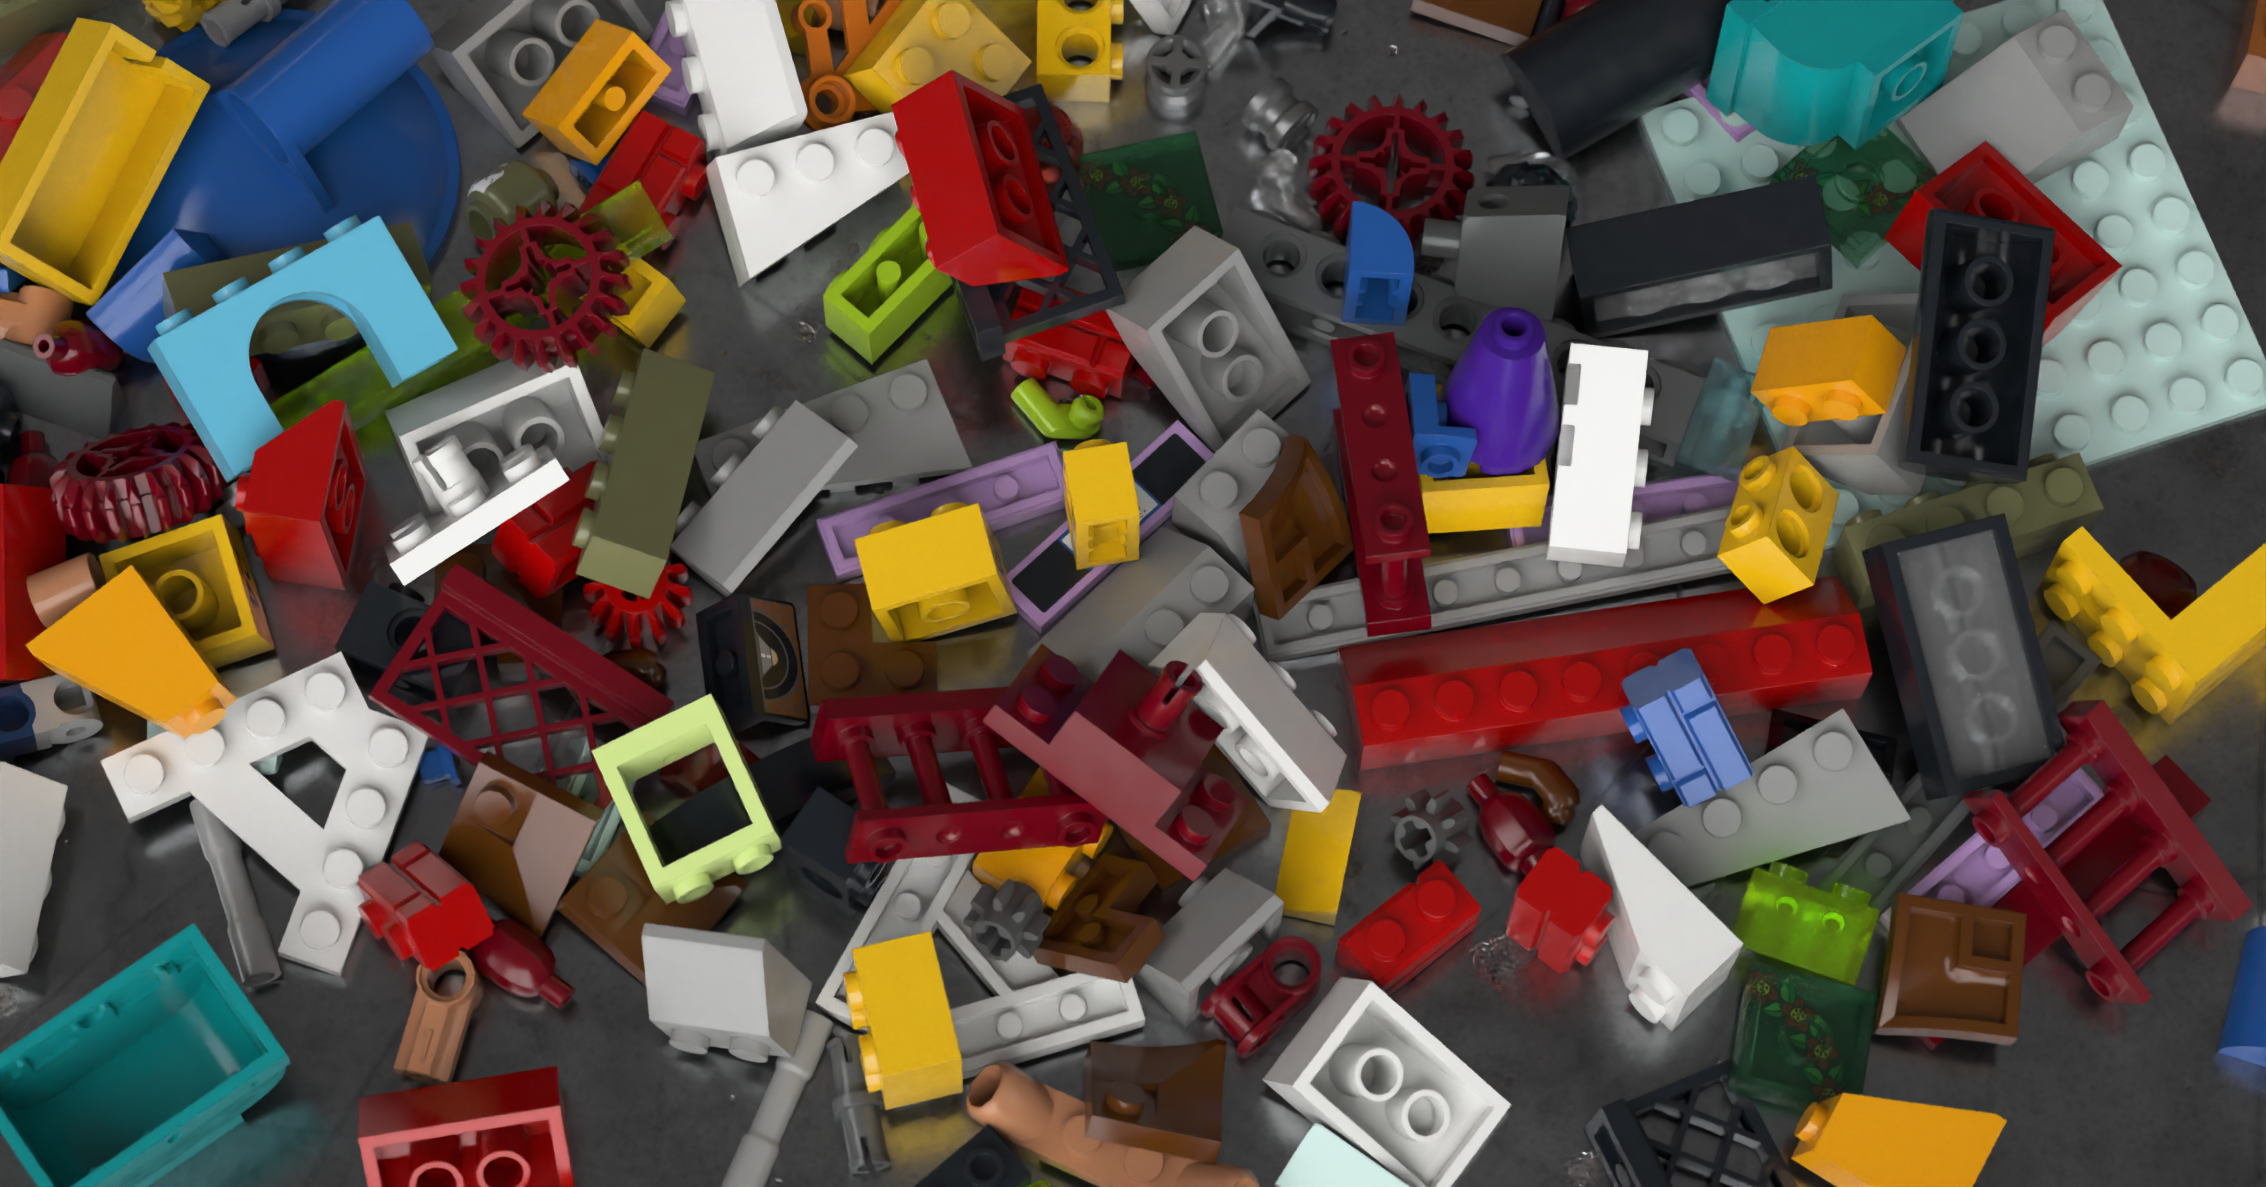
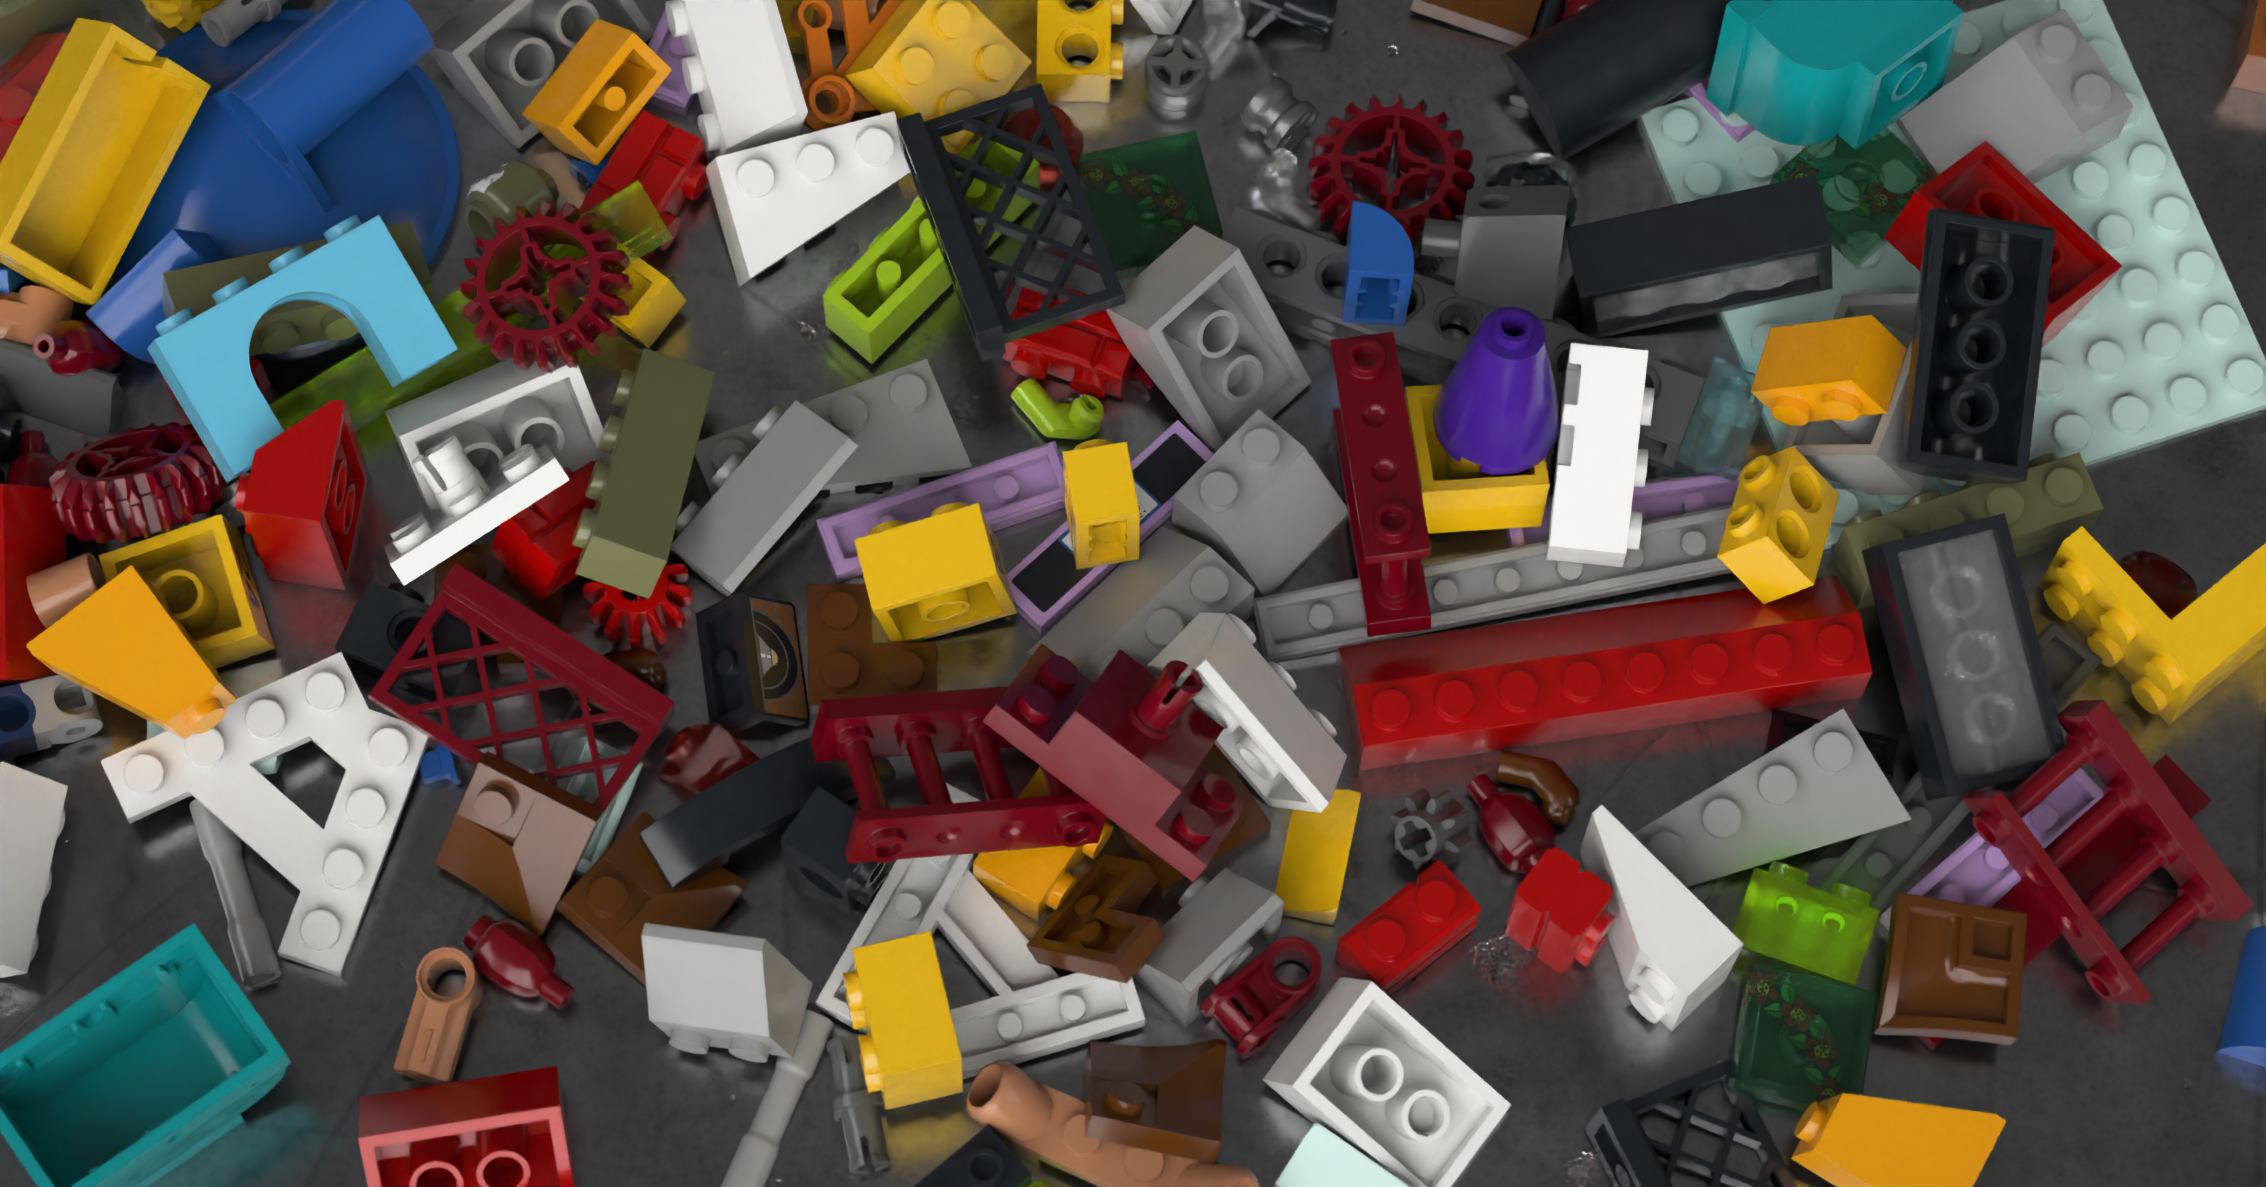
(422, 907): red brick -> none
(660, 745): yellowish green window -> none
(977, 183): red slope -> none
(1007, 920): dark grey gear -> none
(1293, 529): reddish brown plate -> none
(1437, 447): blue bracket -> none
(1685, 727): brick -> none

